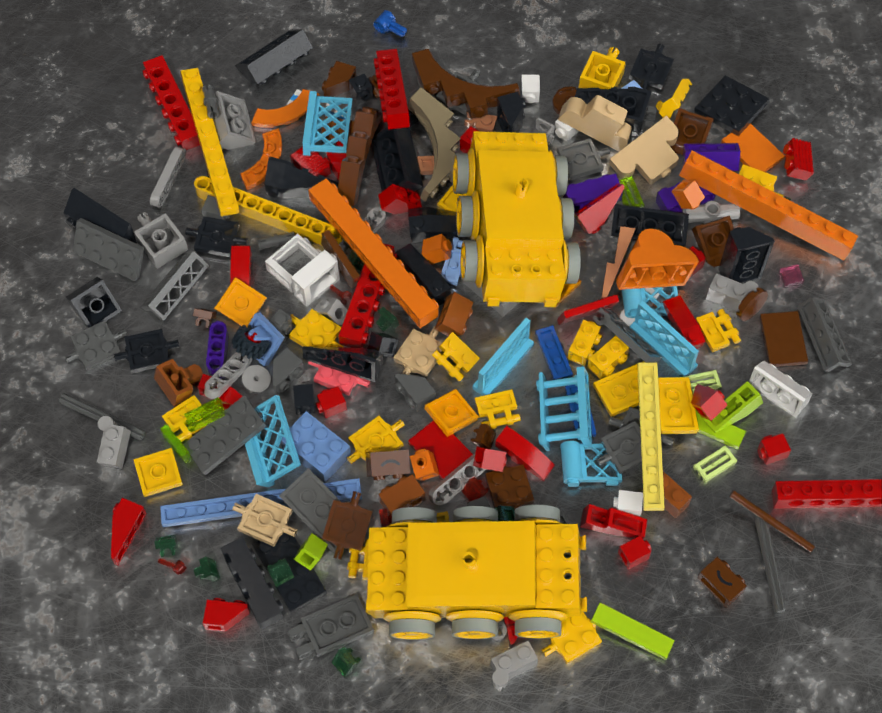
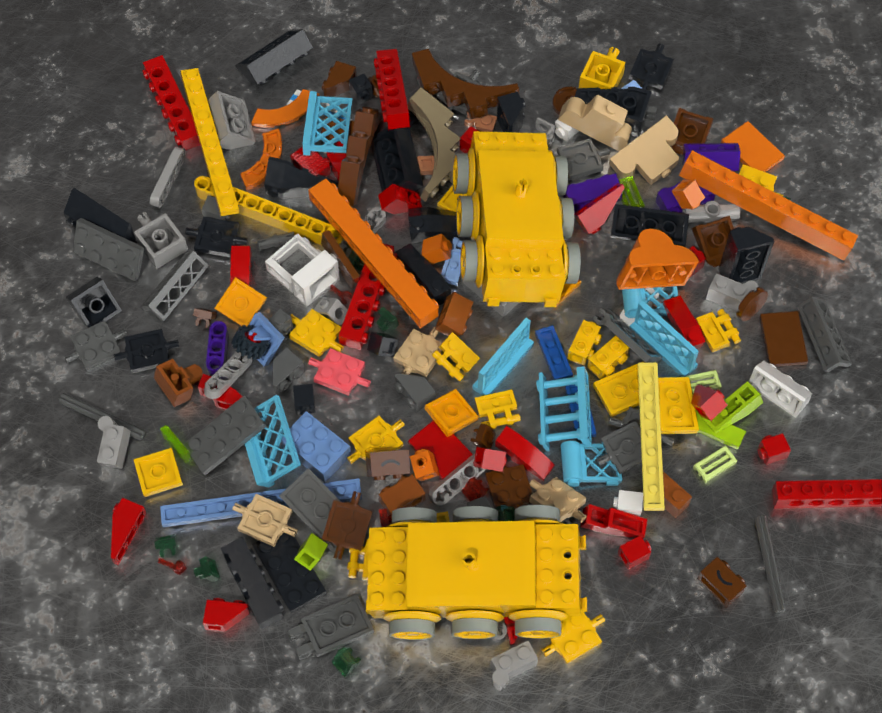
(176, 419): yellow plate -> none
(204, 412): clear neon green tile -> none
(210, 101): dark grey pin -> none
(256, 378): light grey piece -> none
(280, 572): clear green tile -> none
(330, 402): red brick -> none
(353, 361): black wedge -> none
(387, 23): blue axle -> none
(530, 88): white brick -> none
(559, 495): none -> tan plate
(587, 309): red tile -> none
(624, 239): nougat slope -> none
(632, 631): lime tile -> none
(667, 107): yellow piece -> none
(732, 105): black plate -> none
(772, 521): reddish brown axle -> none
(791, 276): clear pink tile -> none
(798, 159): red brick -> none

